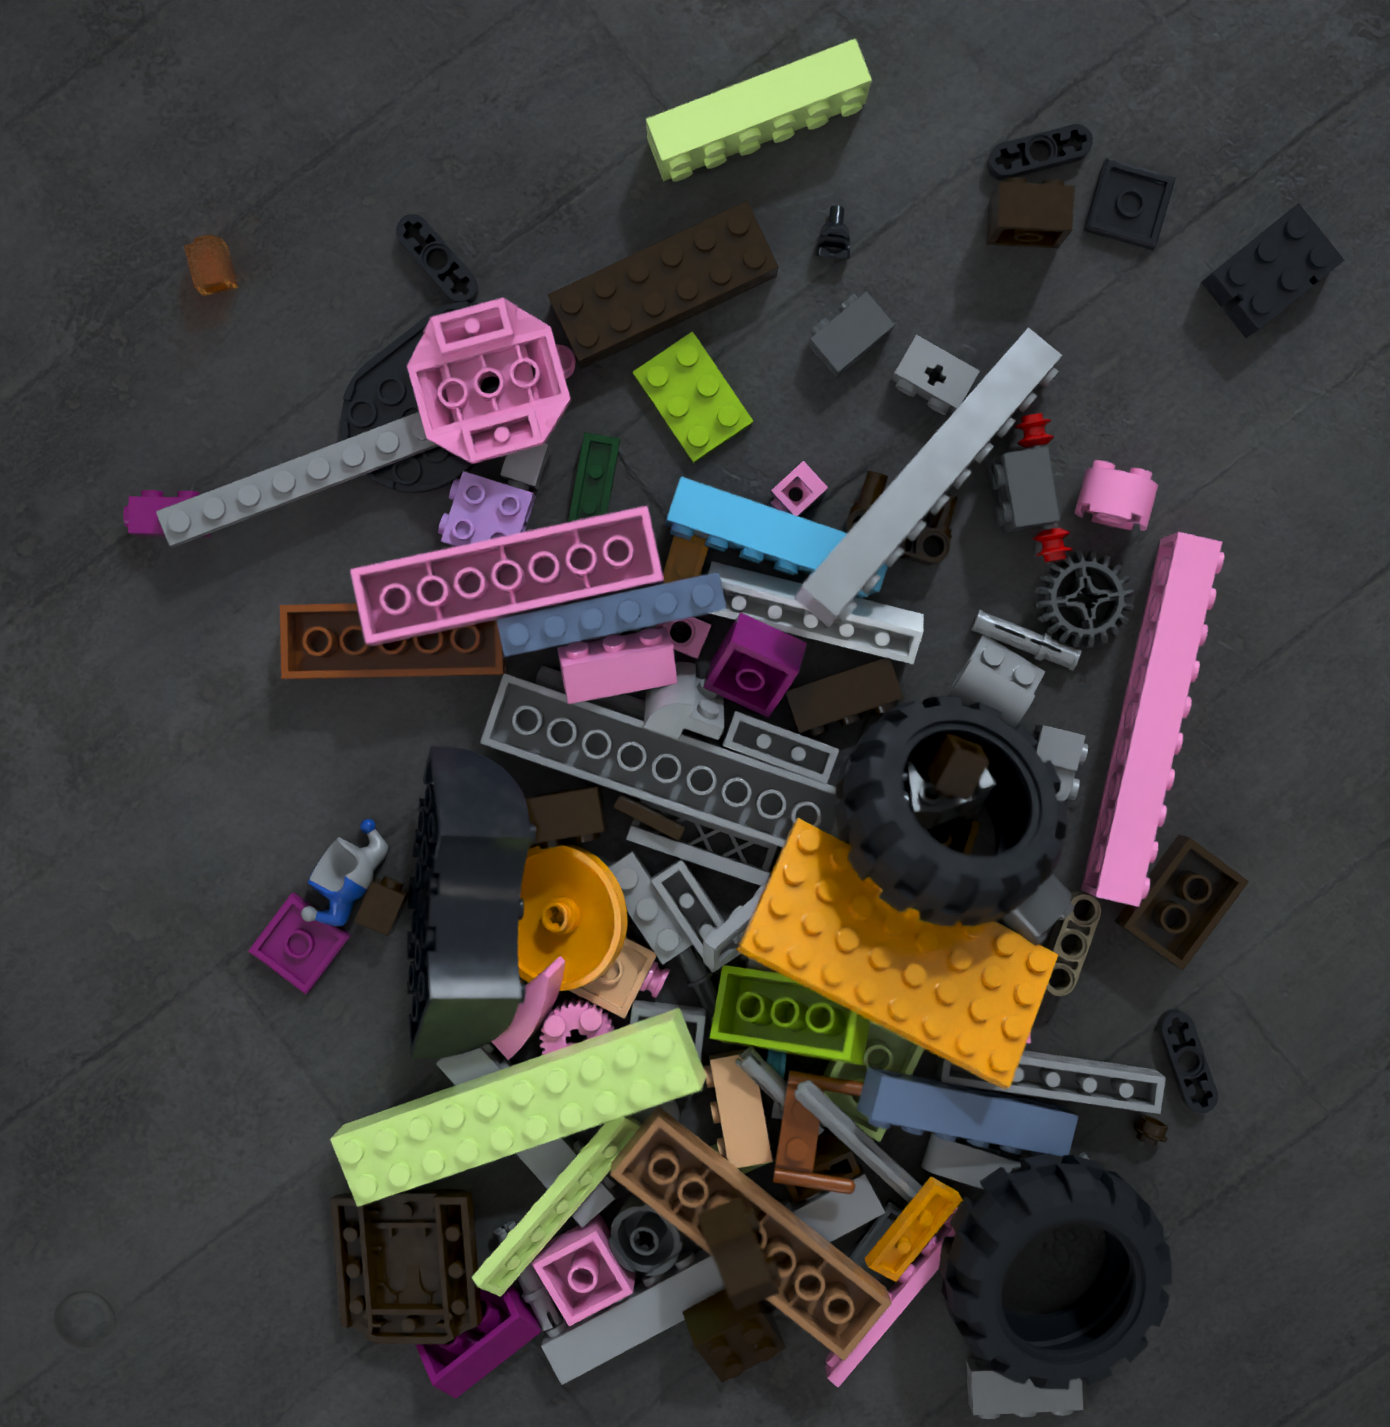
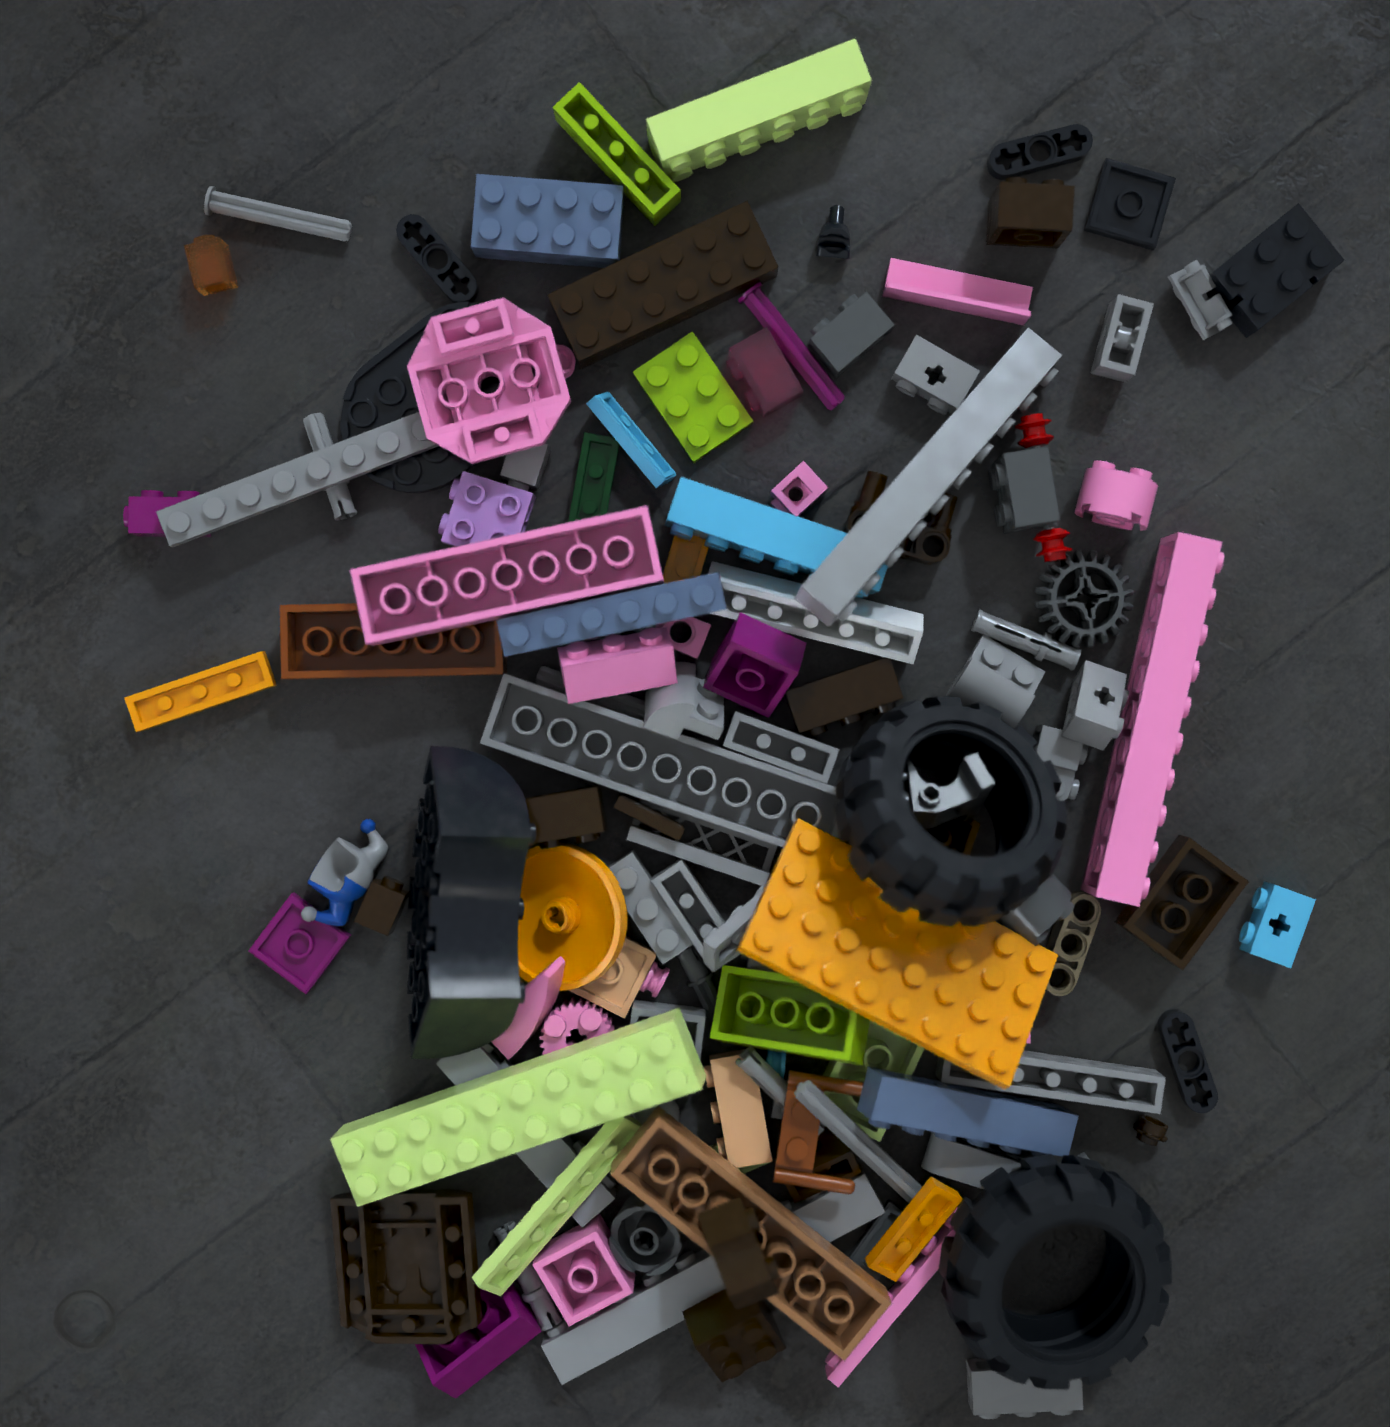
(200, 691): none -> light orange plate
(276, 215): none -> light grey axle
(320, 438): none -> light grey axle
(547, 221): none -> sand blue brick
(617, 153): none -> lime brick
(631, 439): none -> medium azure tile
(764, 373): none -> clear pink brick
(792, 347): none -> magenta axle
(957, 767): dark brown brick -> none
(958, 291): none -> bright pink panel
(1095, 705): none -> light grey brick
(1122, 338): none -> light grey brick
(1206, 314): none -> light grey hinge
(1278, 943): none -> medium azure brick

